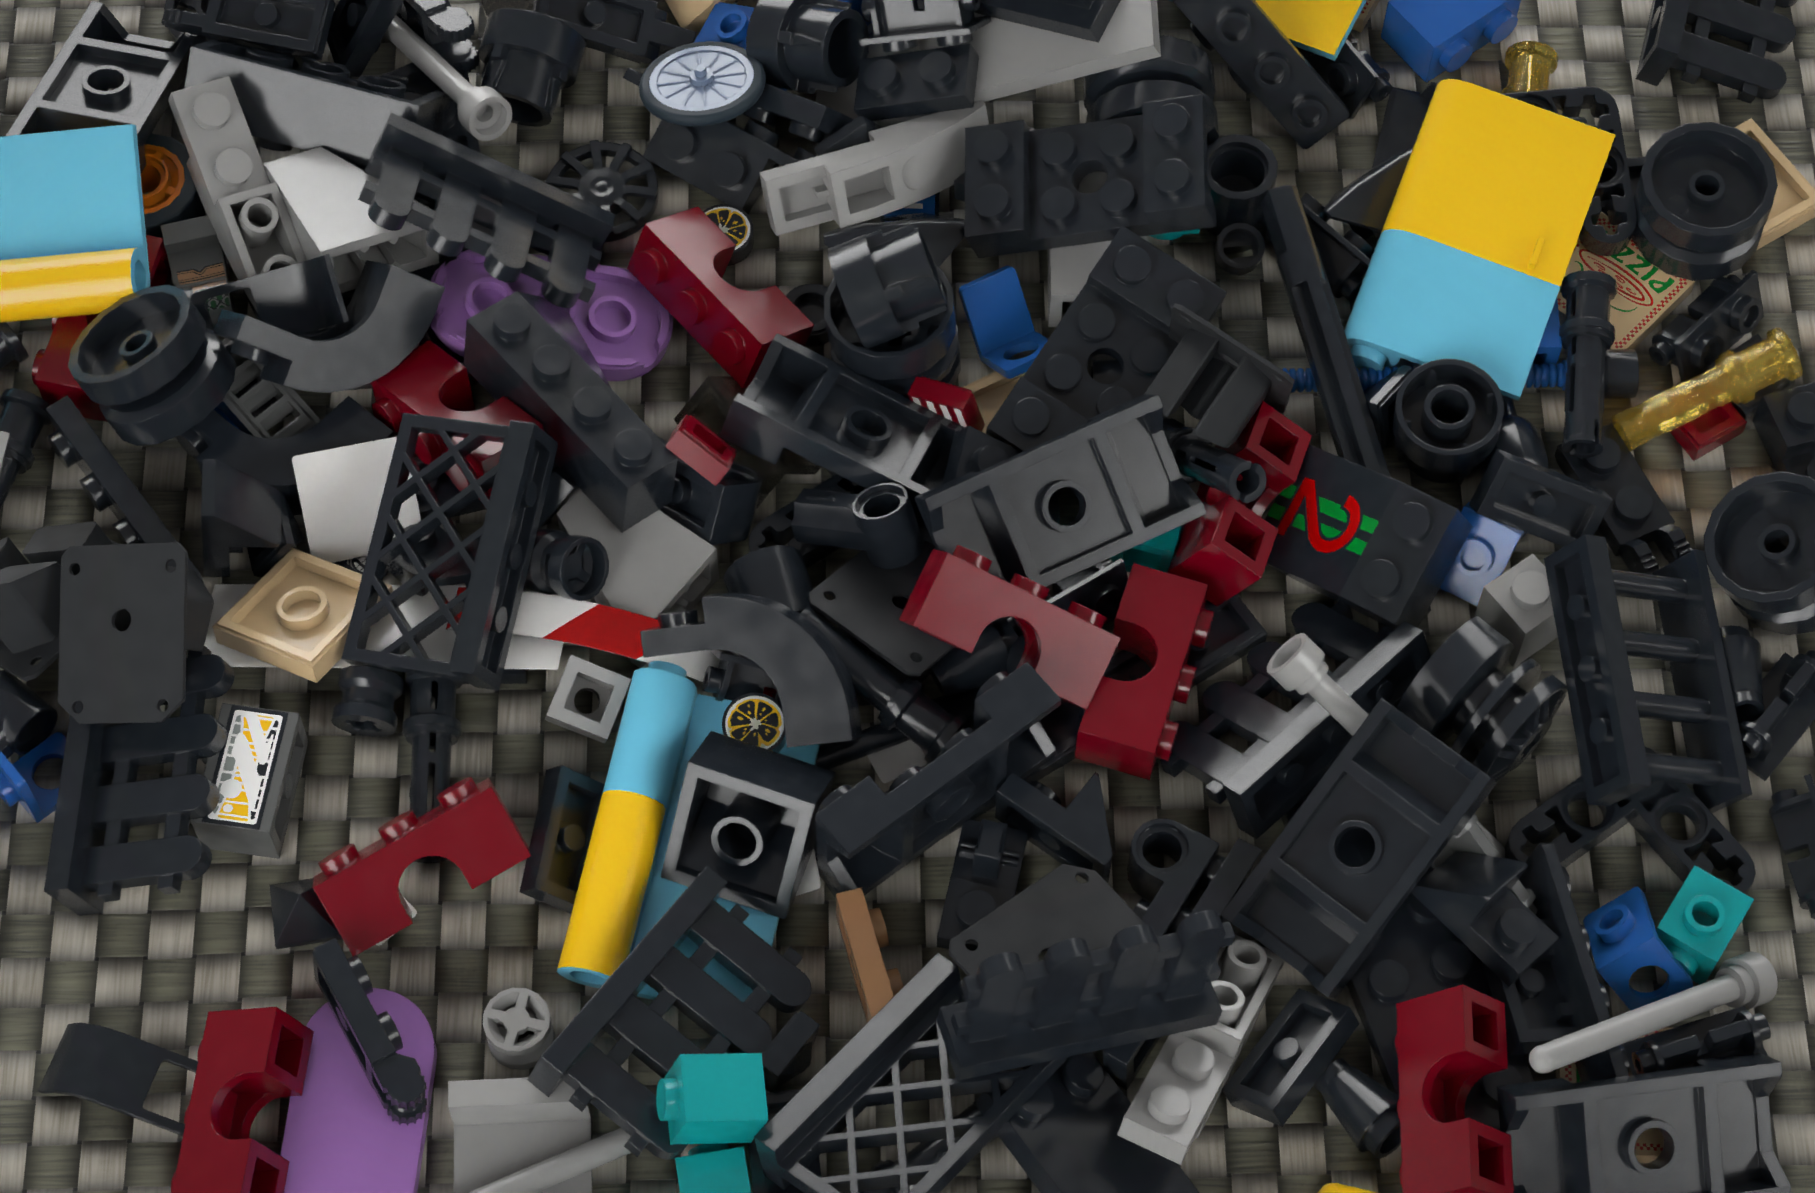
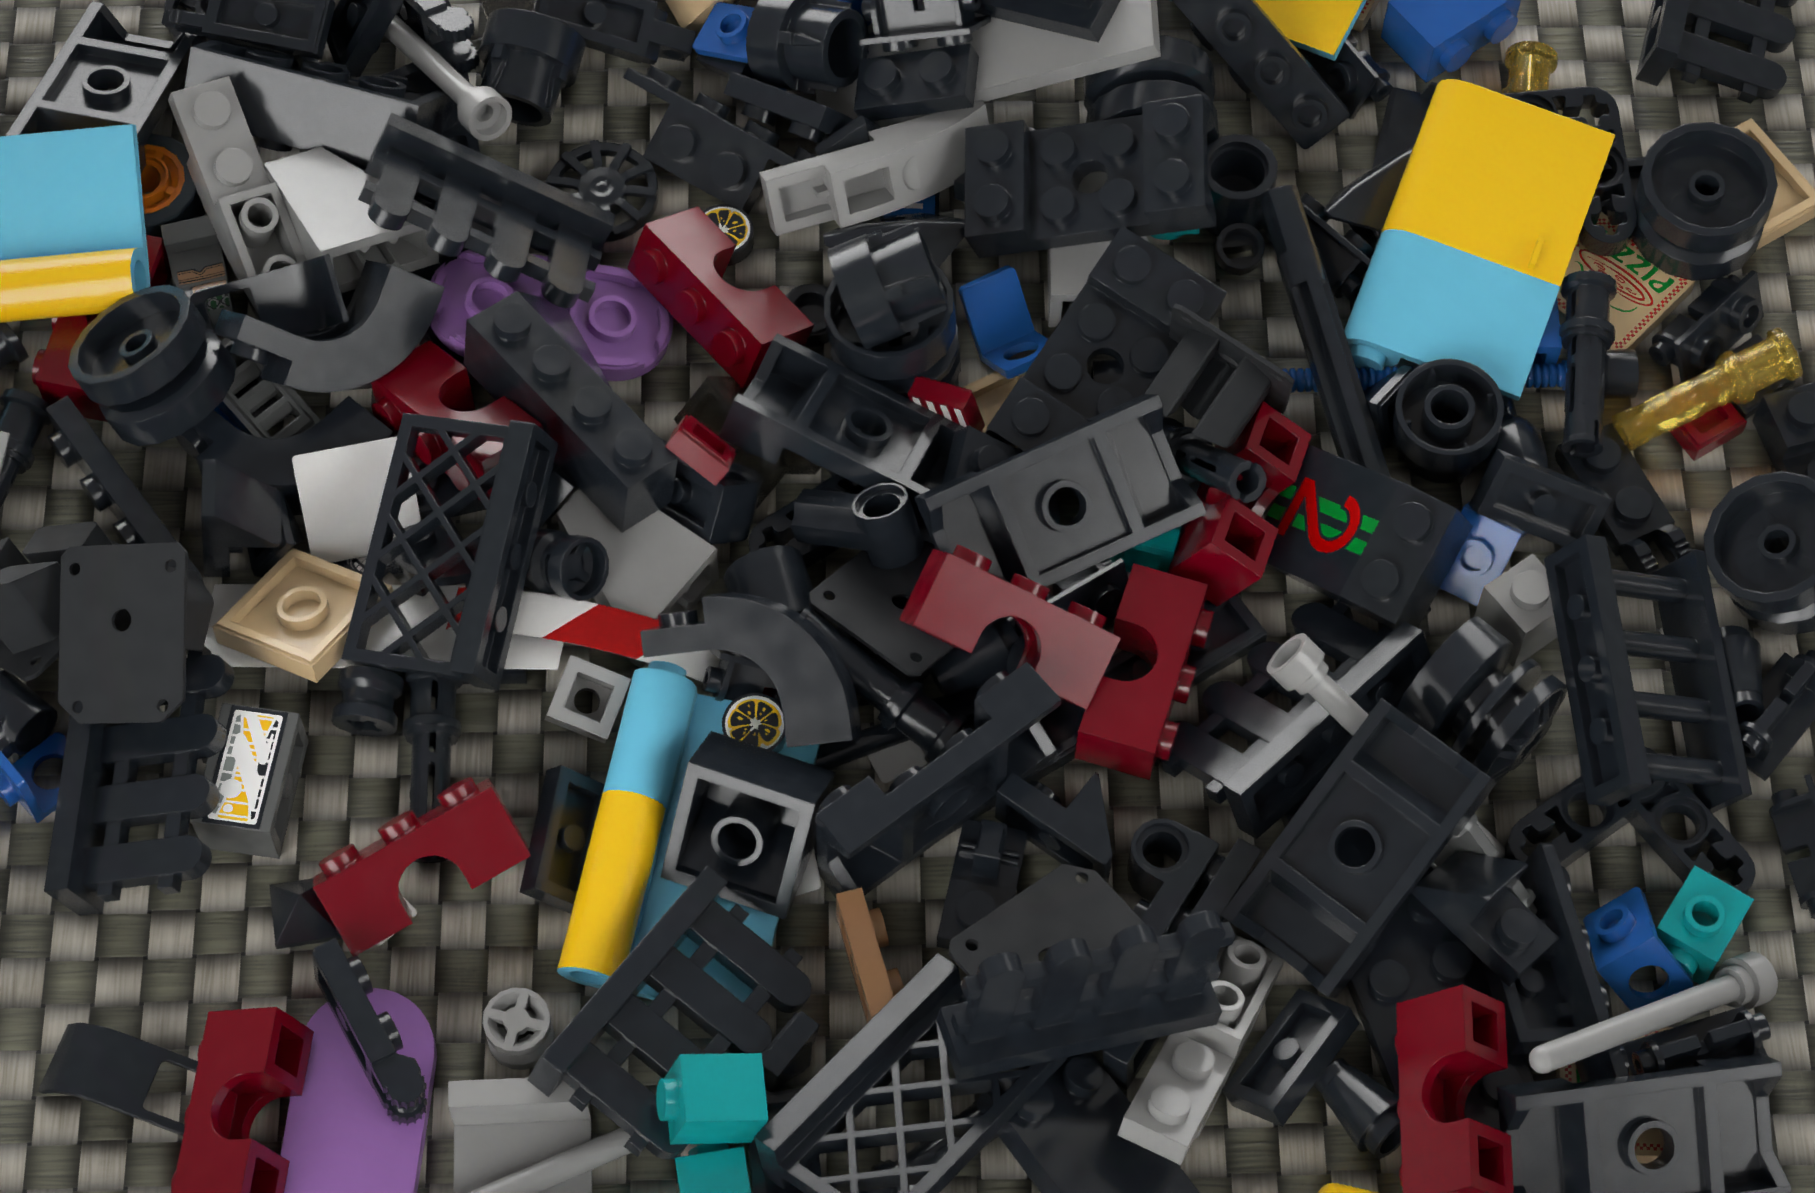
(702, 84): wheel -> none

